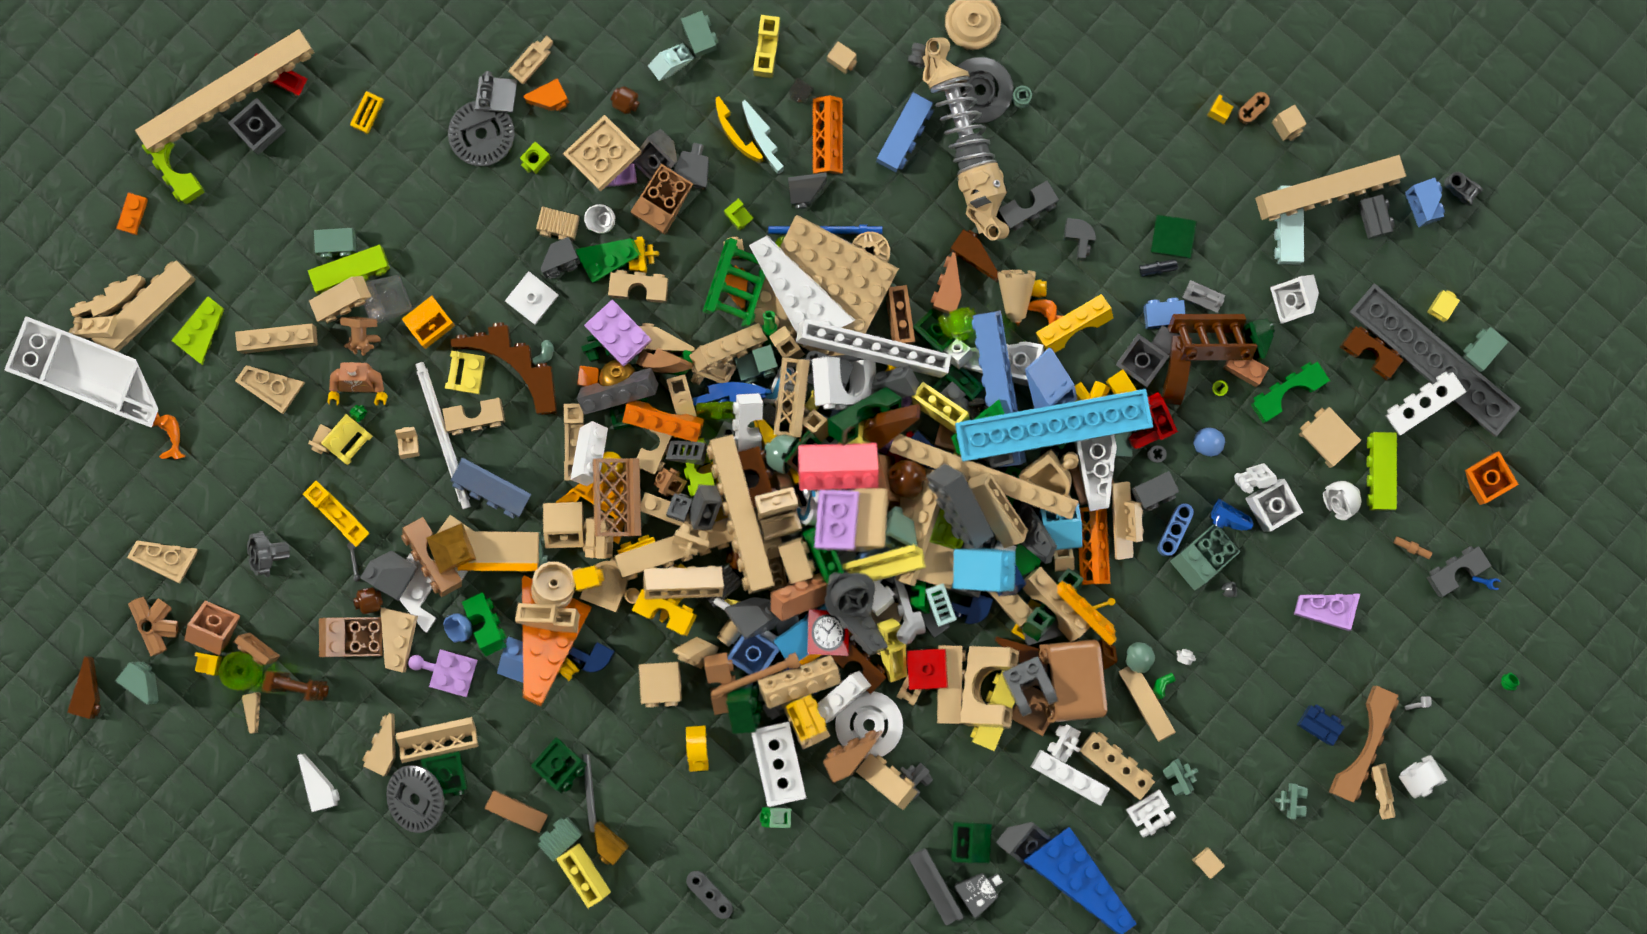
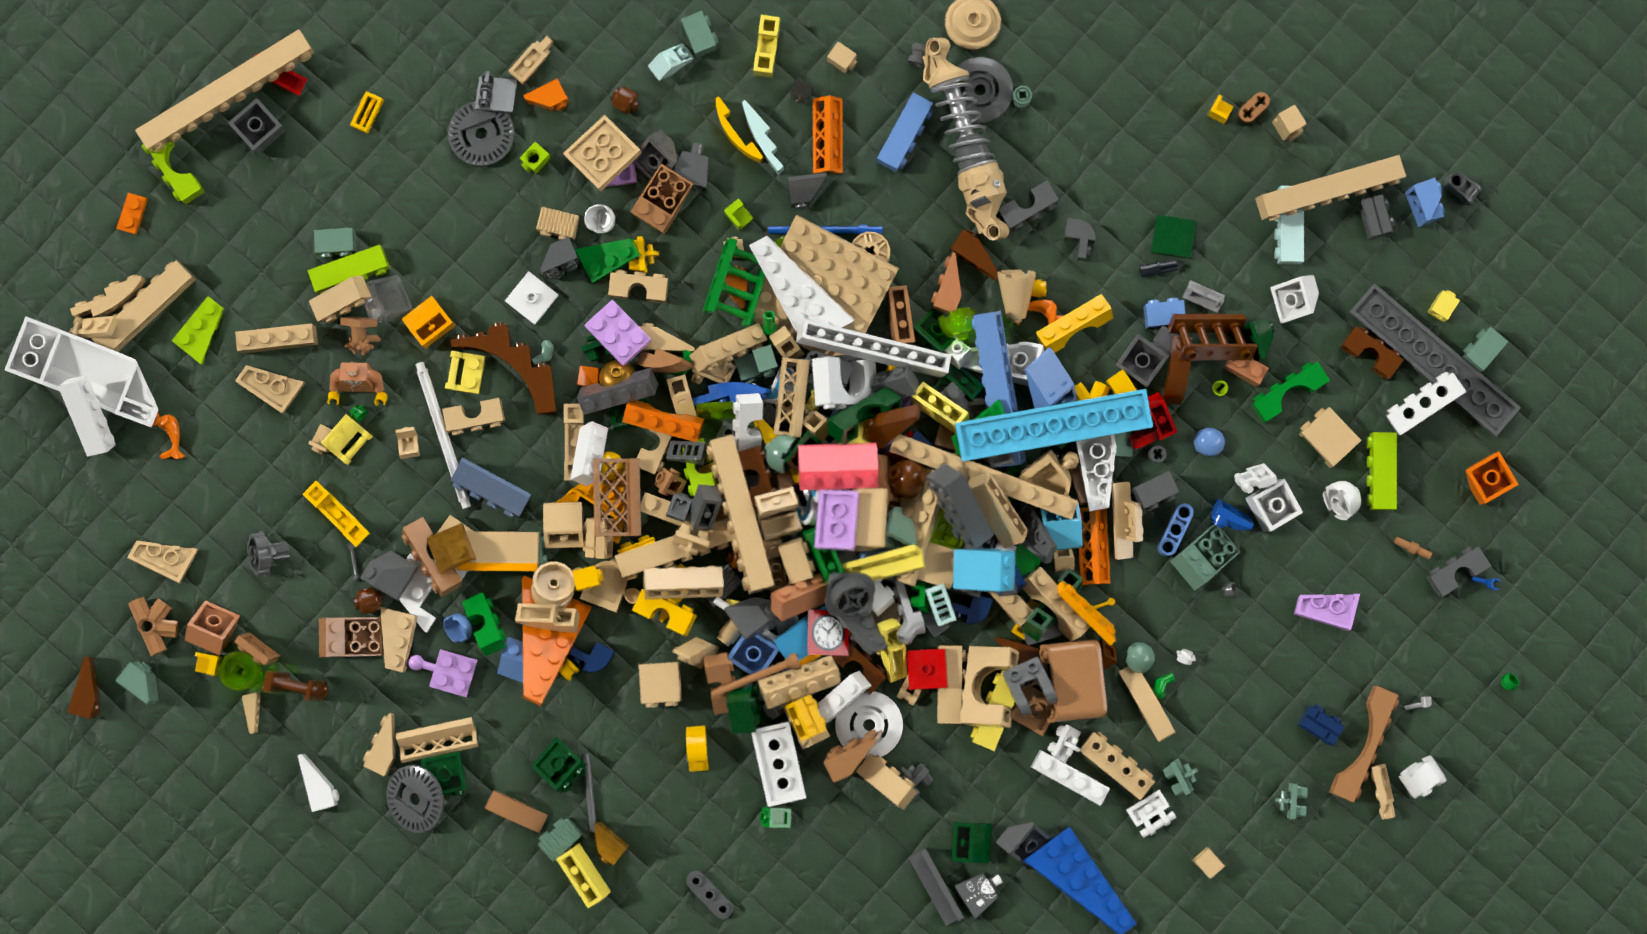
(87, 415): none -> white brick

